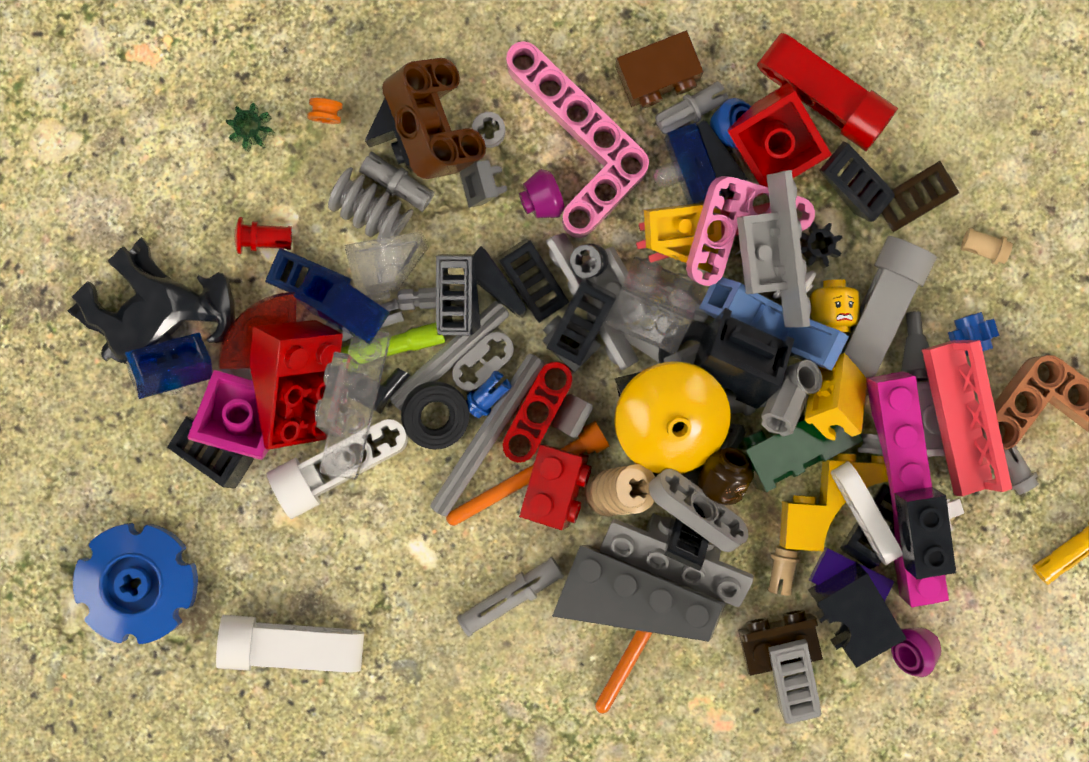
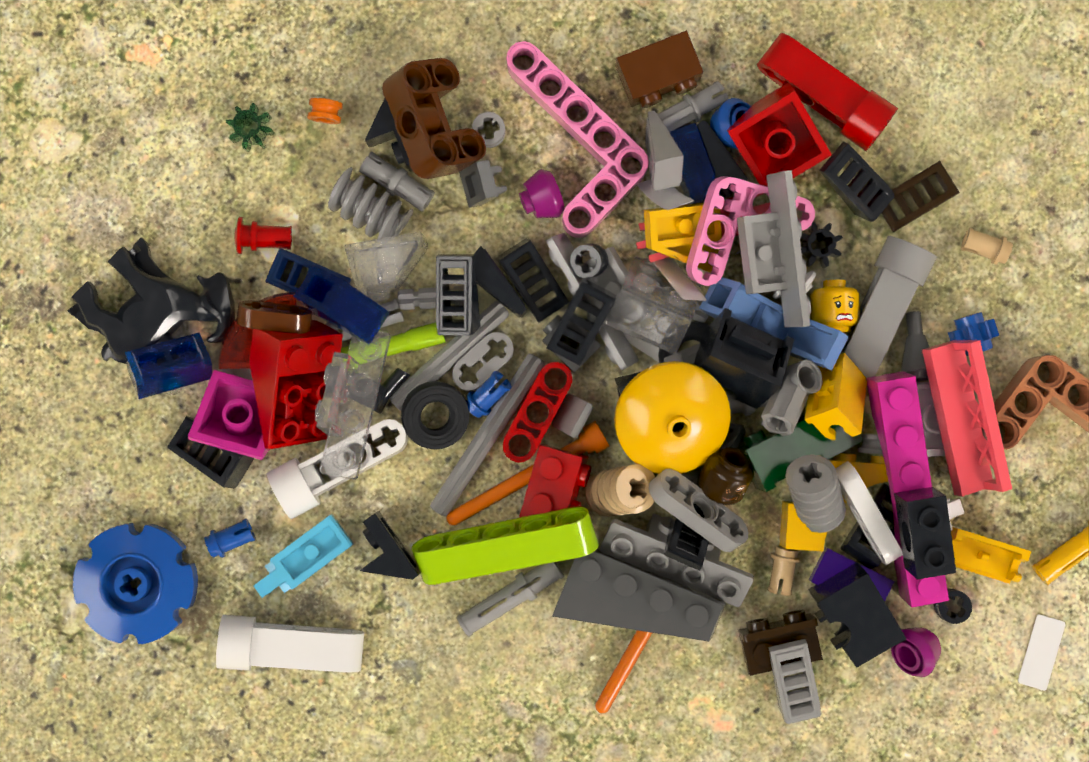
(229, 538): none -> blue pin
(274, 316): none -> reddish brown beam
(304, 556): none -> medium azure hinge
(395, 559): none -> black slope
(505, 545): none -> lime beam
(663, 154): none -> light grey slope
(665, 198): none -> white sticker
(679, 280): none -> white sticker
(816, 493): none -> light grey piece
(963, 602): none -> black bush
(987, 556): none -> yellow hinge
(1020, 474): light grey pin -> none
(1041, 652): none -> white sticker

